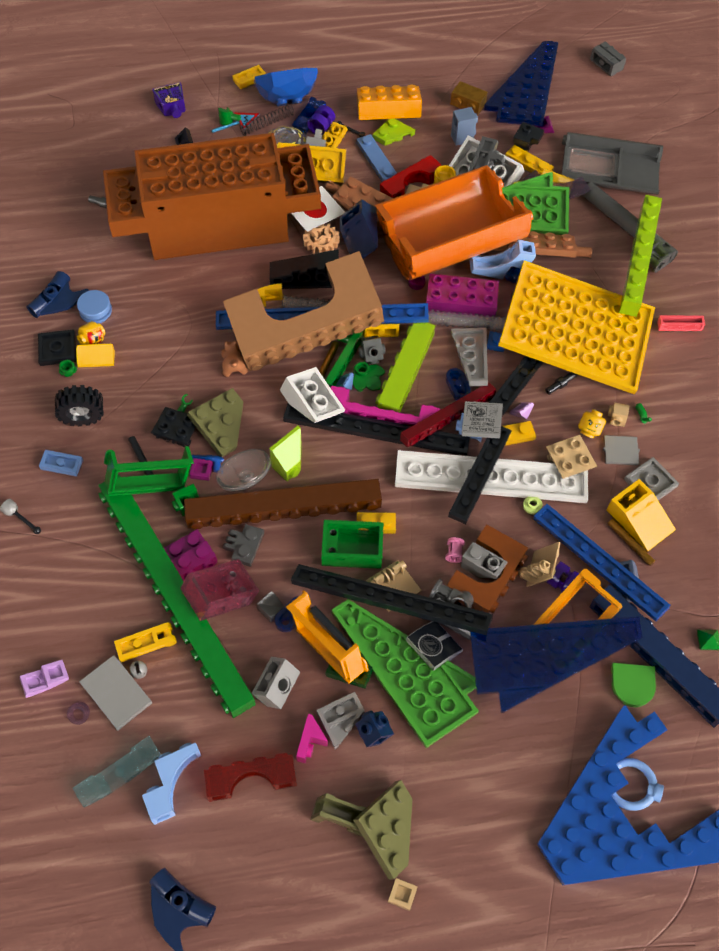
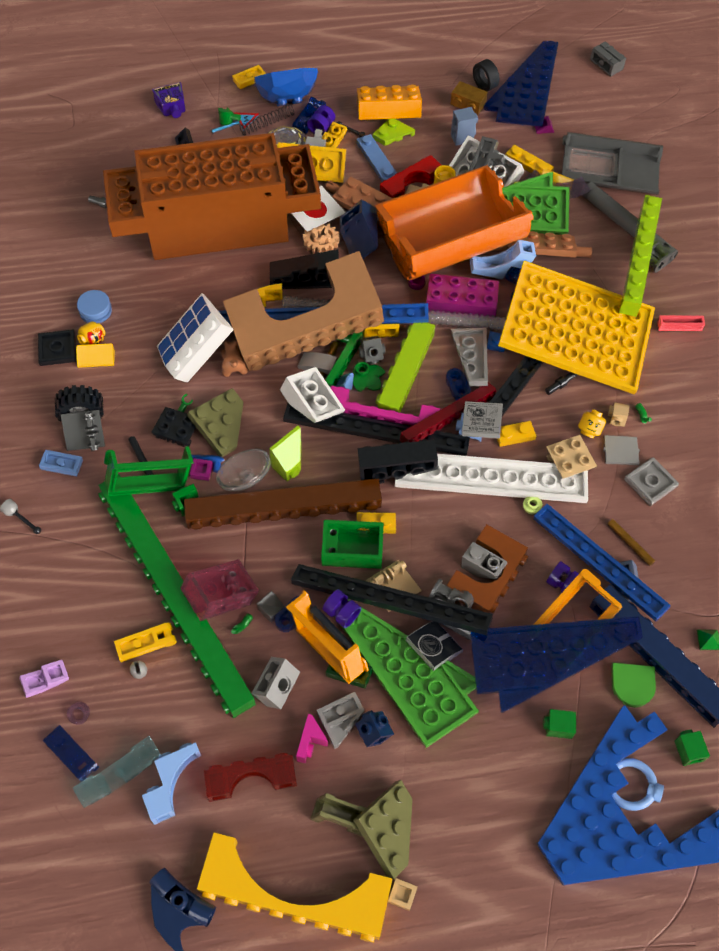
(55, 297): dark blue pin -> none
(67, 364): green plate -> none
(70, 753): none -> clear blue plate
(83, 430): none -> dark grey hinge
(115, 692): light grey tile -> none
(191, 554): magenta plate -> none
(193, 339): none -> white slope
(242, 625): none -> green piece
(244, 544): dark grey hinge -> none
(321, 361): none -> light grey slope
(339, 607): none -> dark purple wheel
(356, 913): none -> yellow arch
(397, 460): none -> black wedge
(454, 550): bright pink bush -> none
(478, 477): black plate -> none
(486, 67): none -> black tyre
(522, 410): lavender slope -> none
(527, 136): black brick -> none
(542, 565): tan hinge -> none
(560, 723): none -> green brick
(641, 515): yellow slope -> none
(691, 747): none -> green brick

